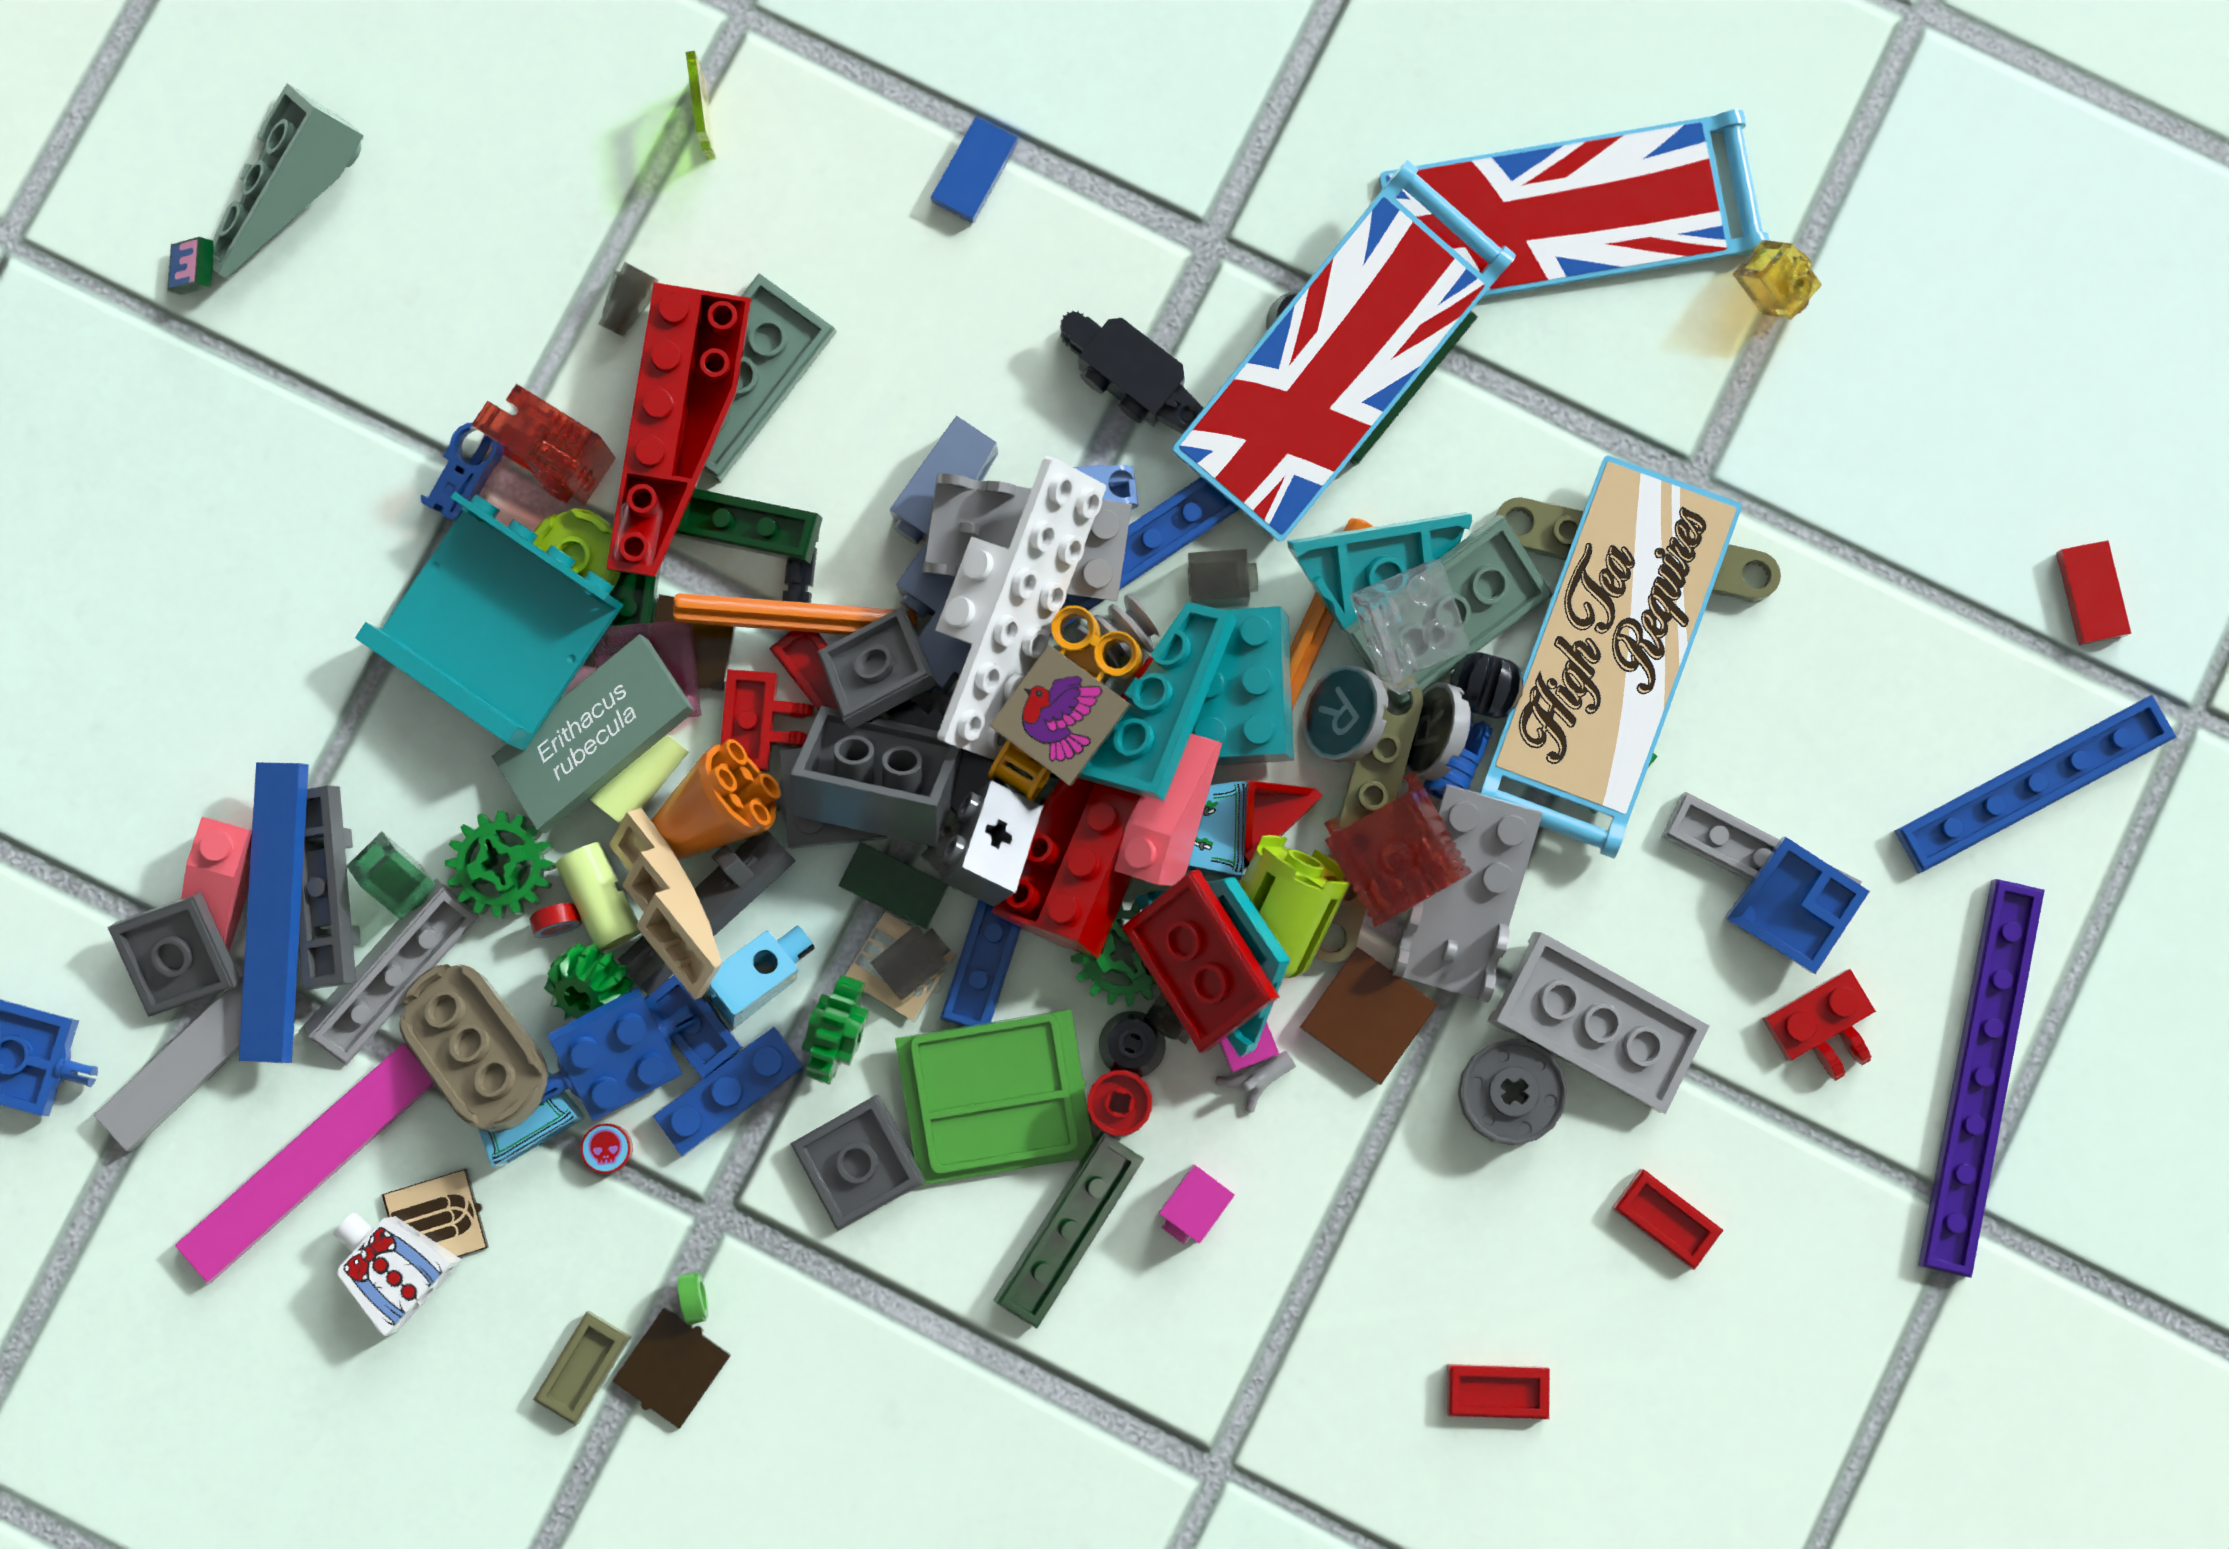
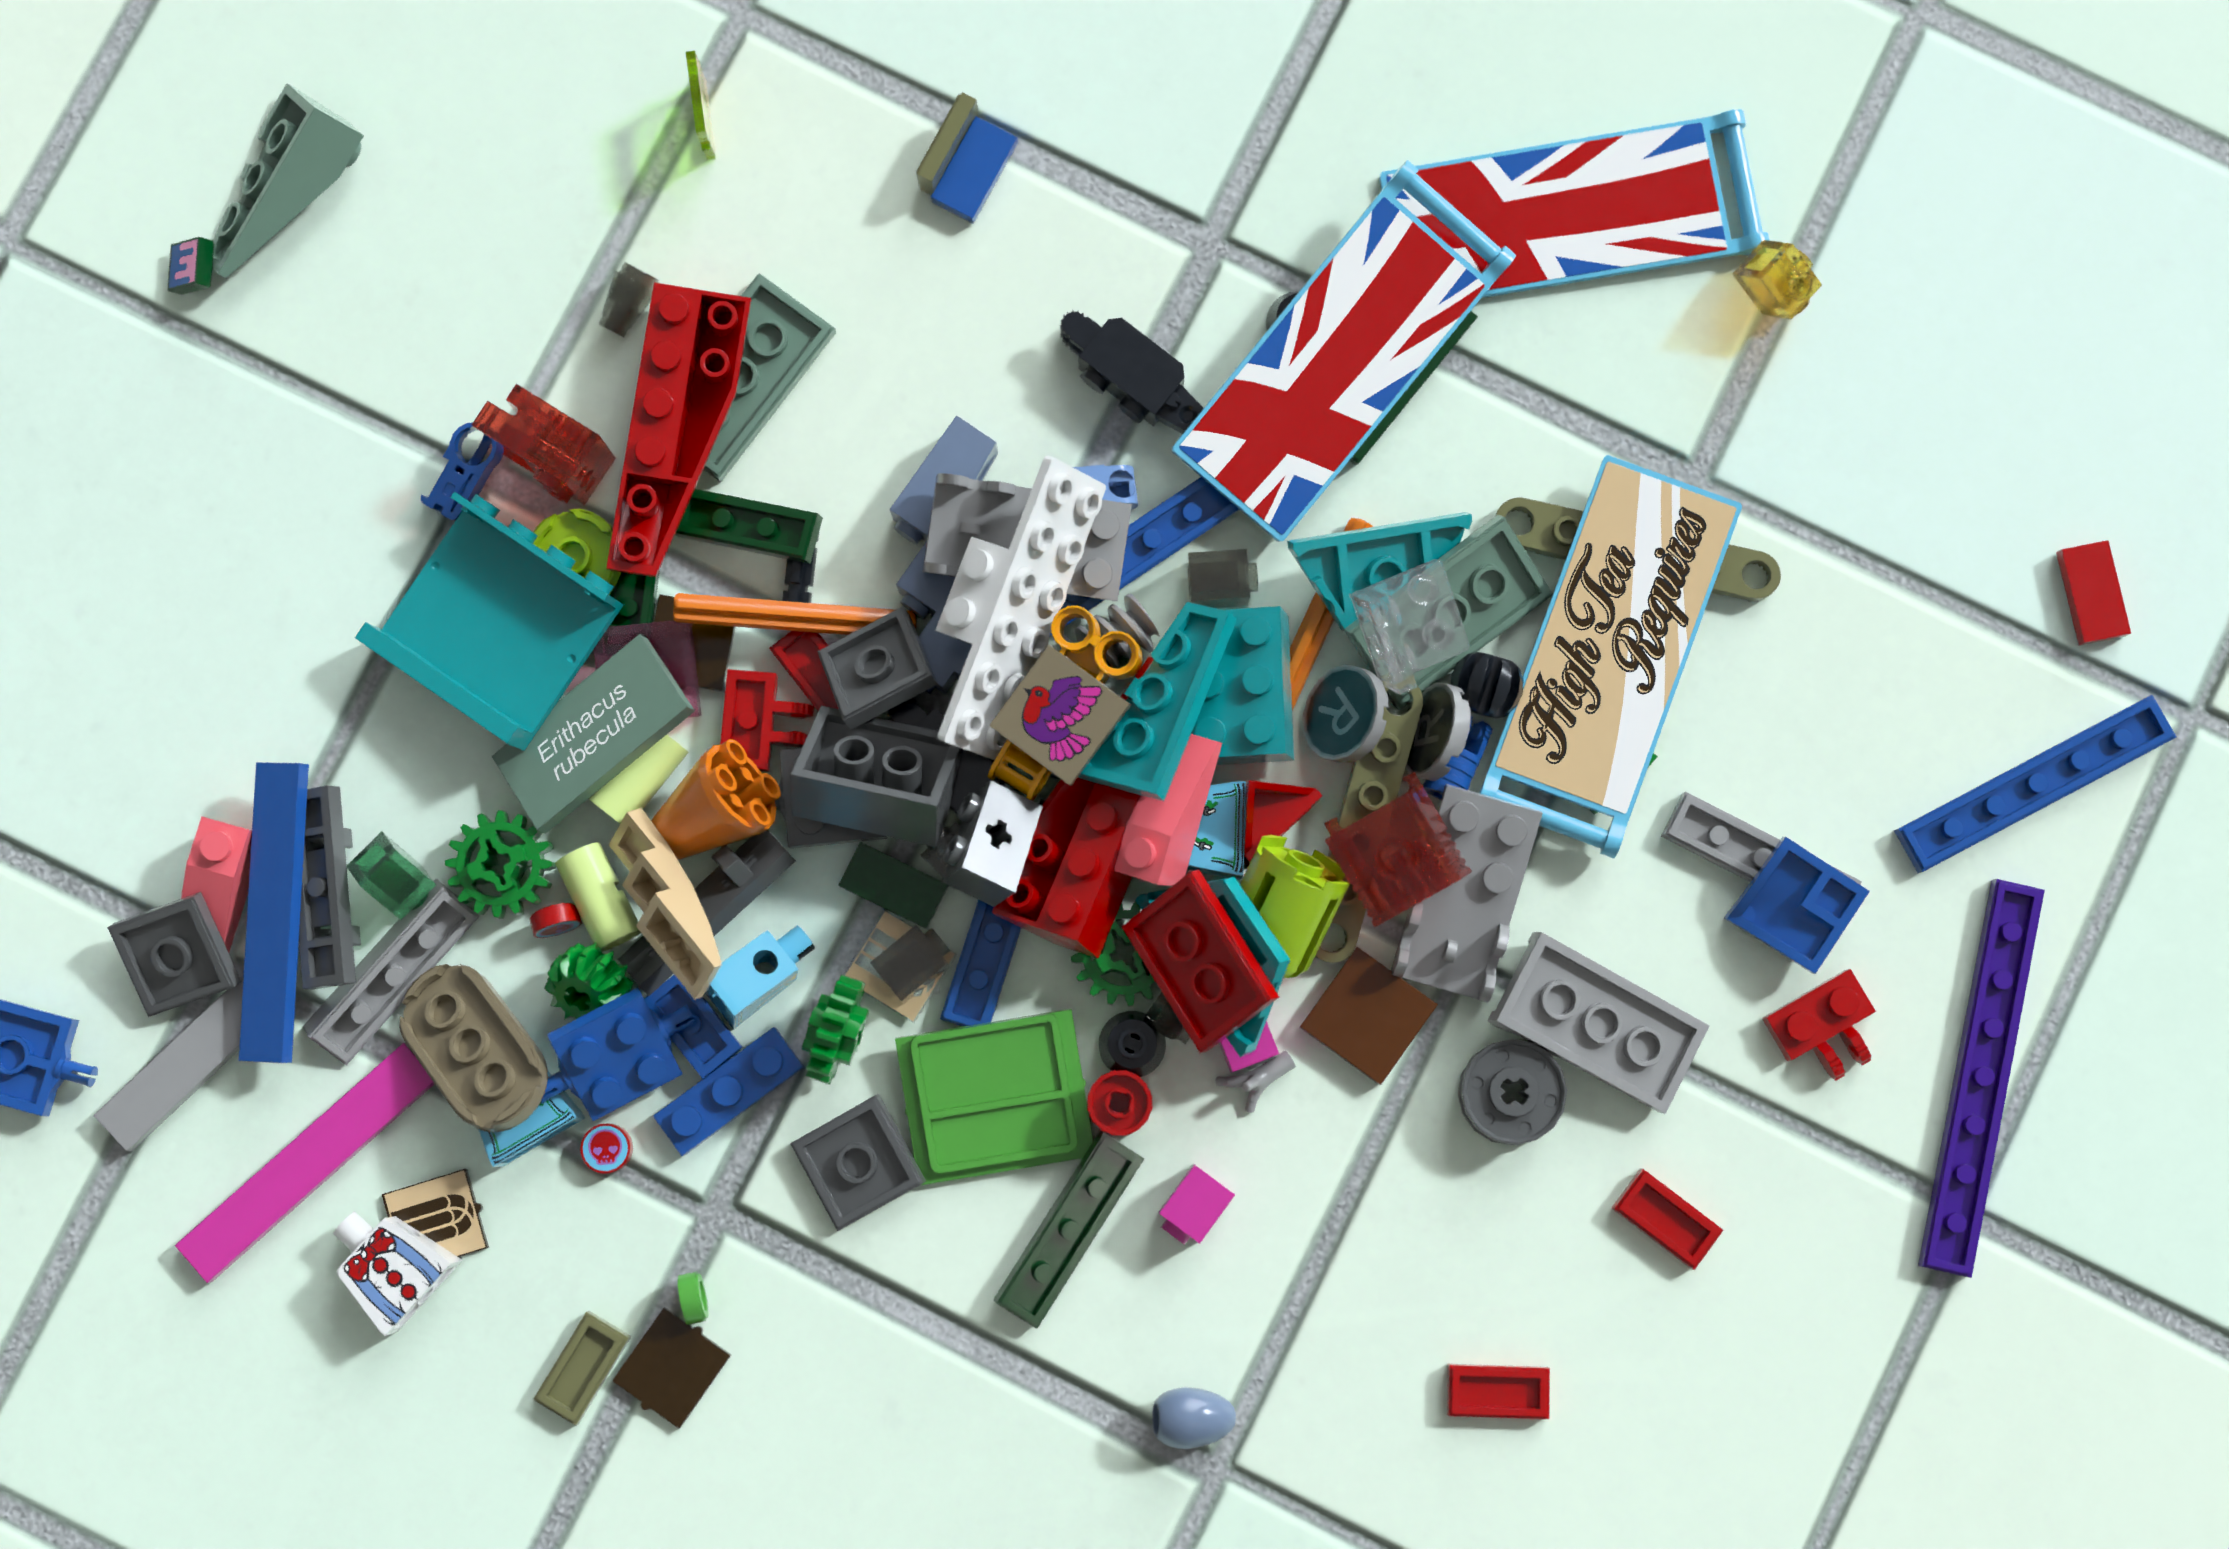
(946, 142): none -> olive tile
(1192, 1417): none -> sand blue animal

